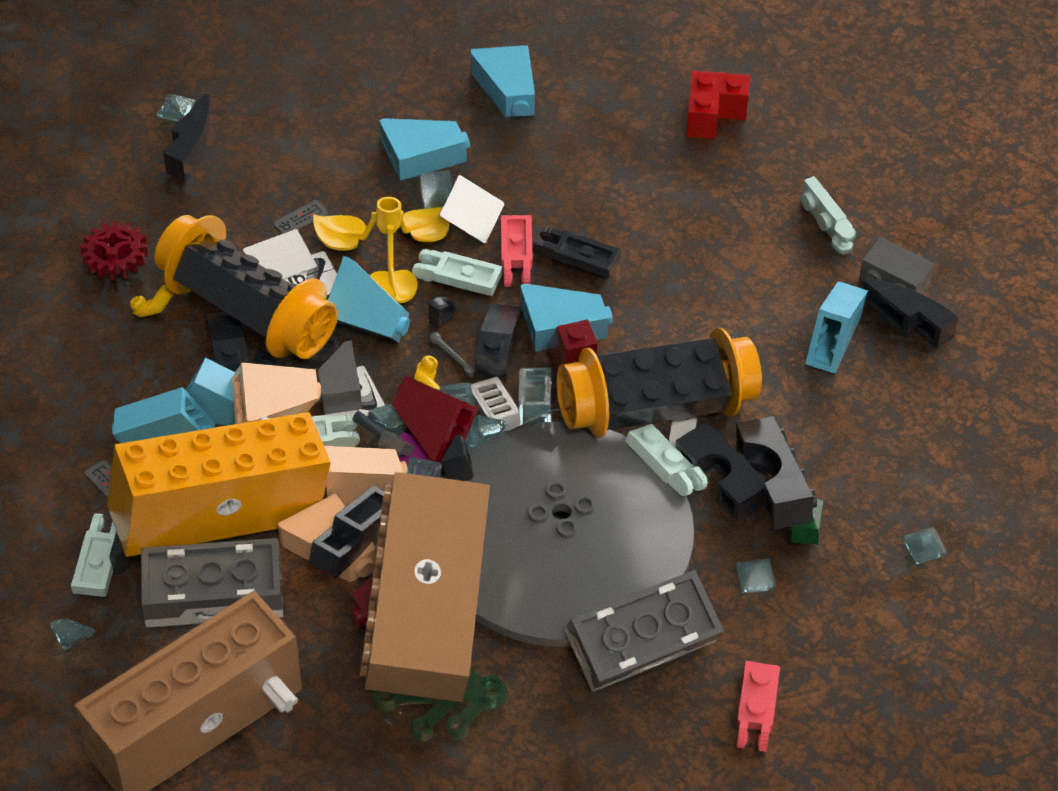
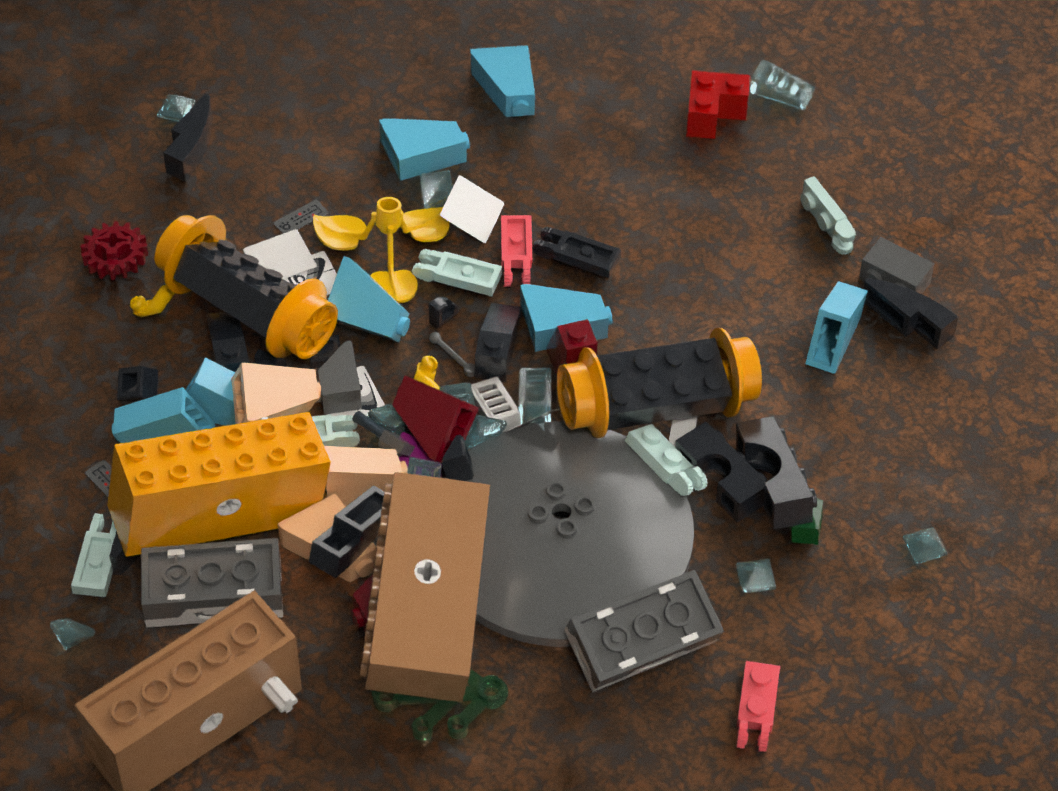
(137, 383): none -> black slope
(772, 81): none -> clear light blue slope

